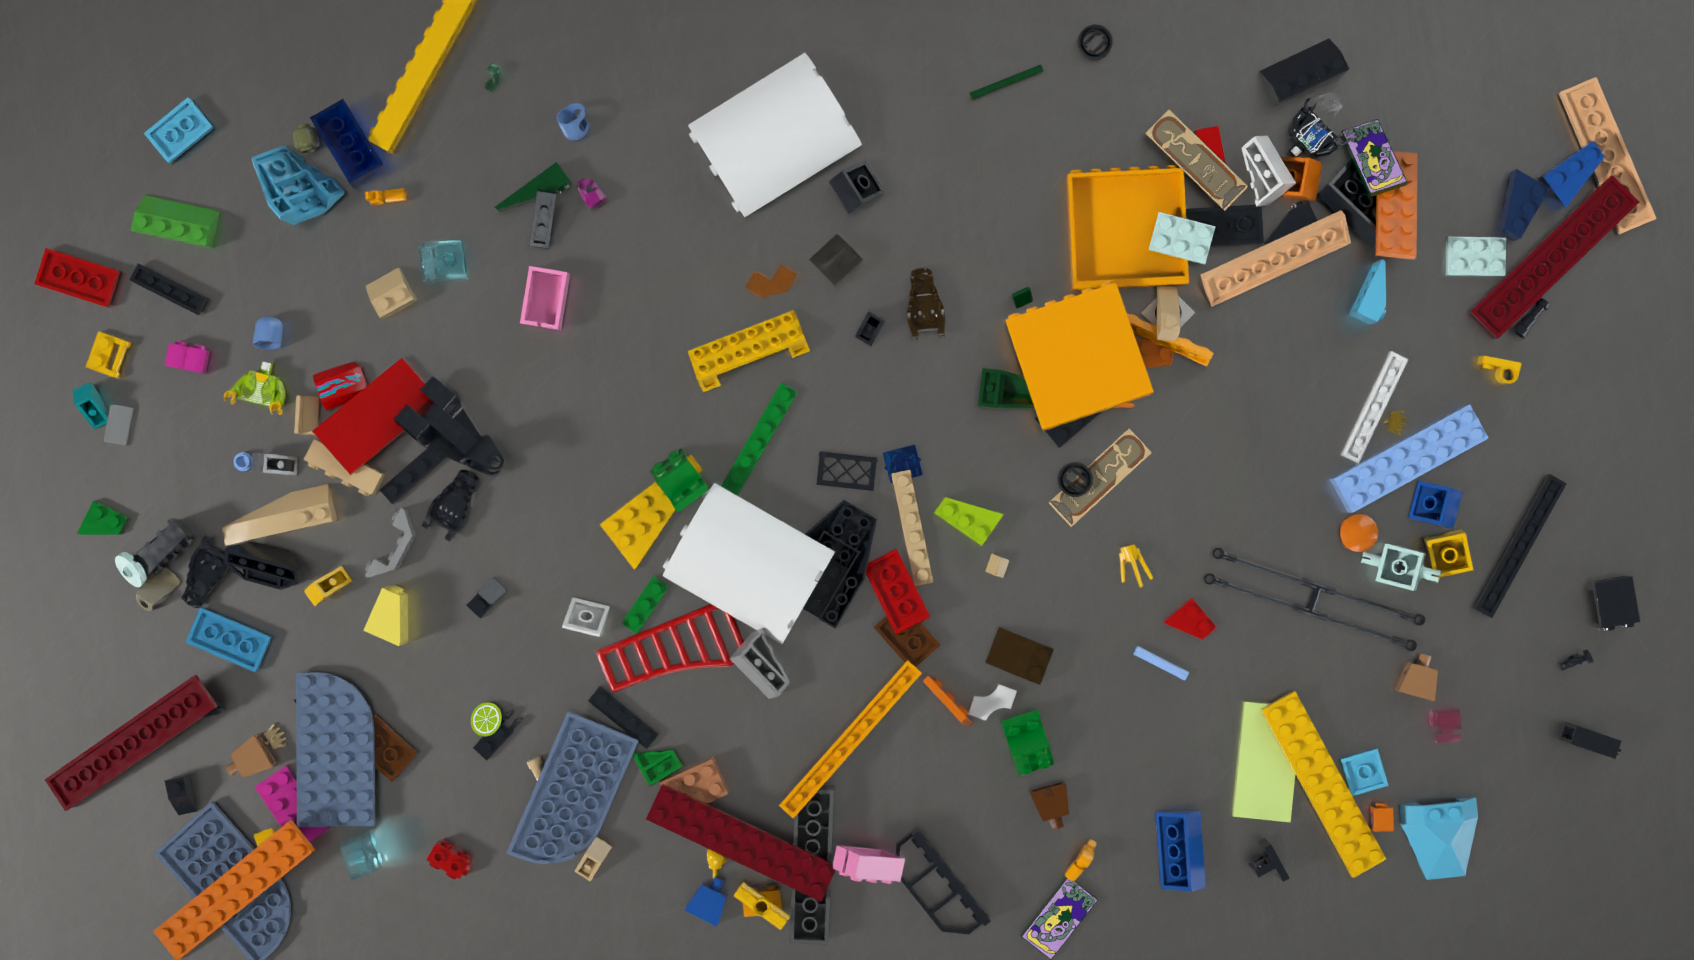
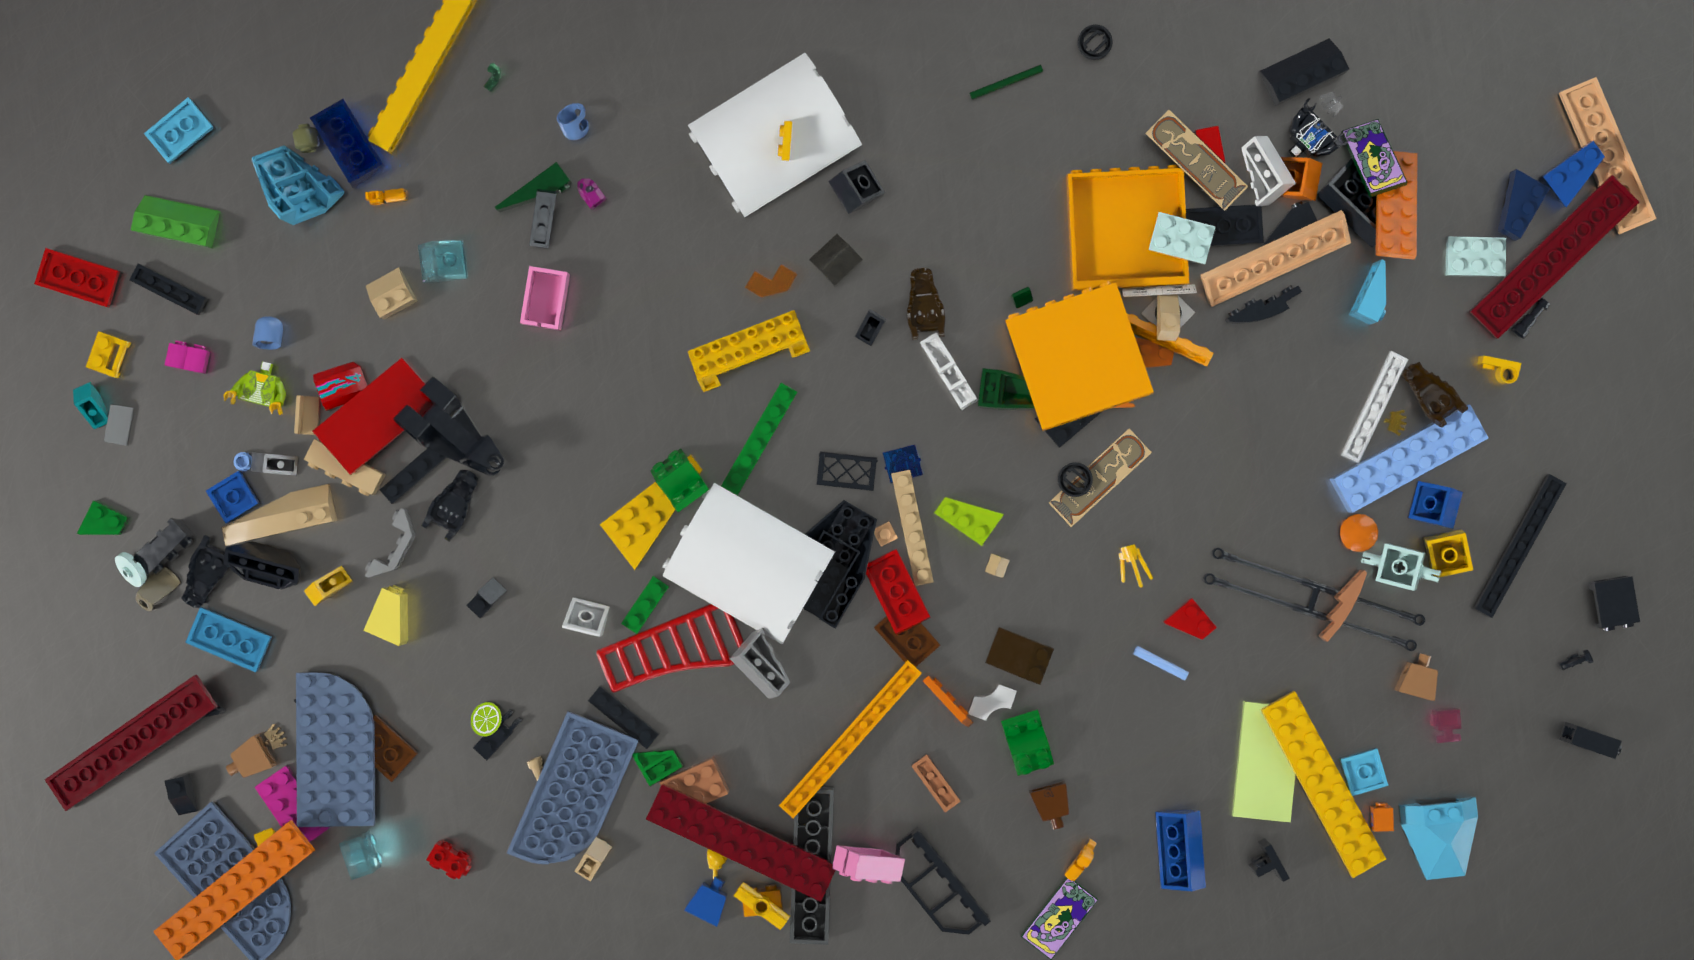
(232, 497): none -> blue plate
(785, 132): none -> yellow plate
(885, 534): none -> light nougat plate
(935, 783): none -> nougat plate
(948, 371): none -> white slope
(1159, 290): none -> white sticker
(1258, 311): none -> black slope
(1346, 597): none -> nougat slope
(1434, 395): none -> dark brown animal

